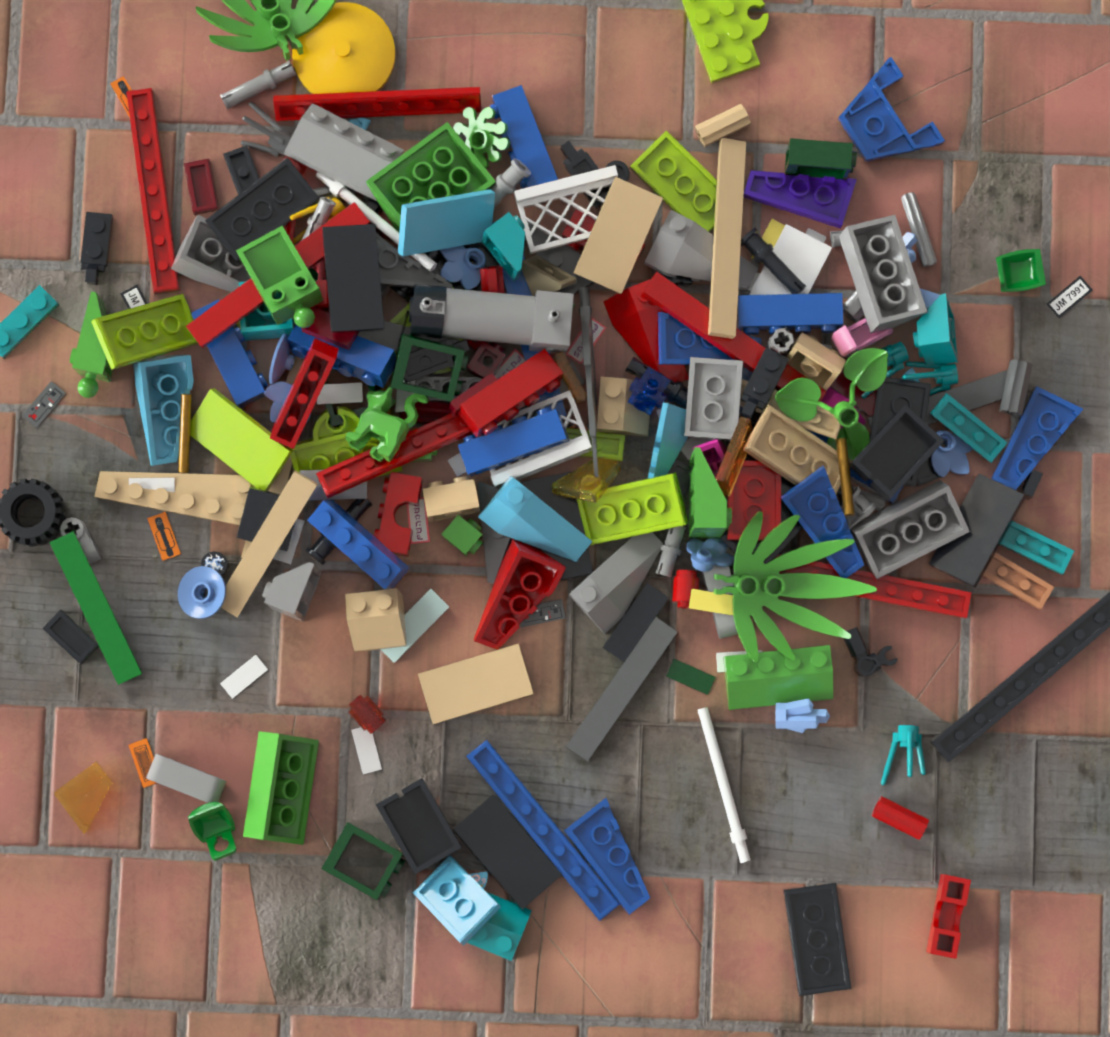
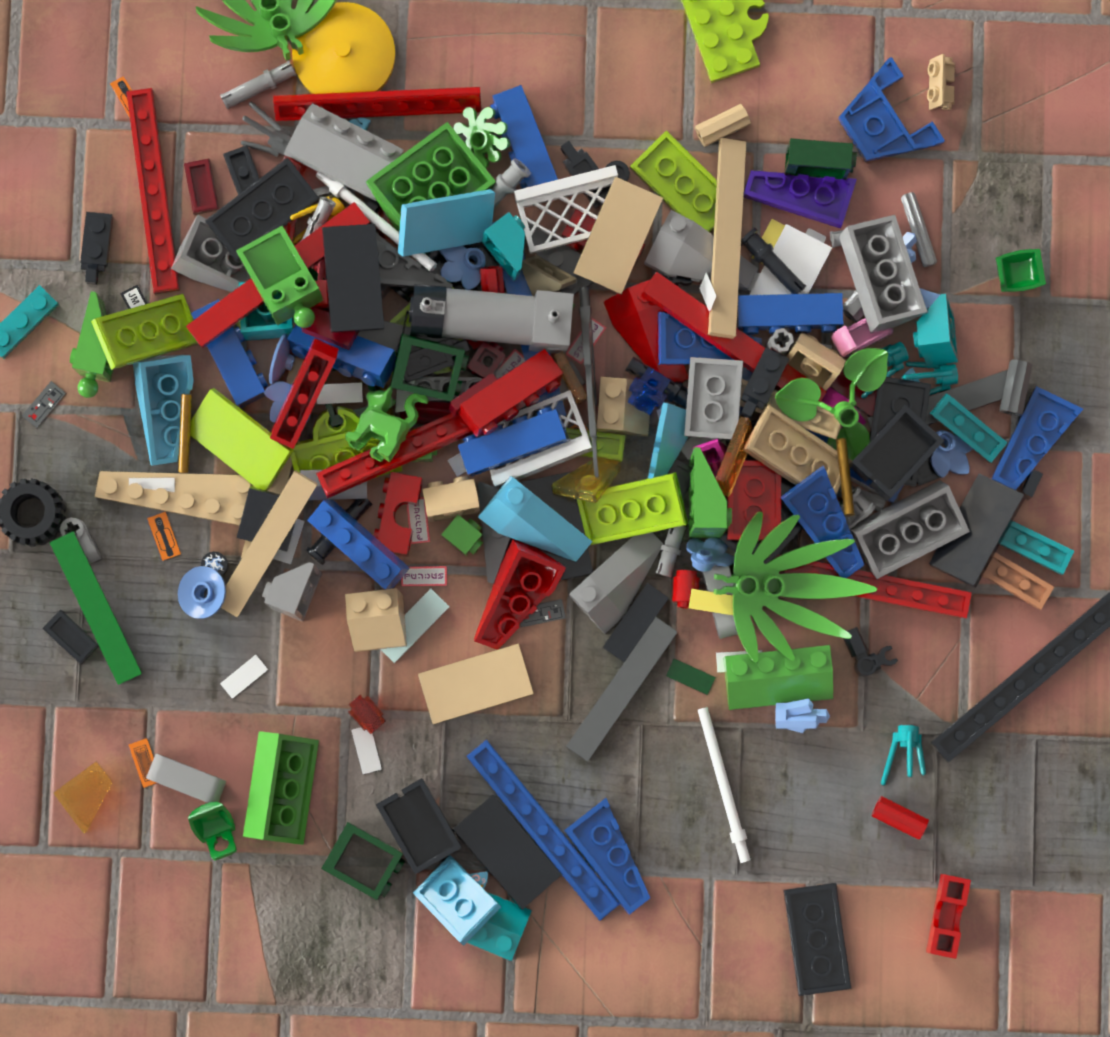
(425, 576): none -> white sticker
(707, 292): none -> white sticker
(940, 71): none -> tan hinge
(1069, 297): sticker -> none

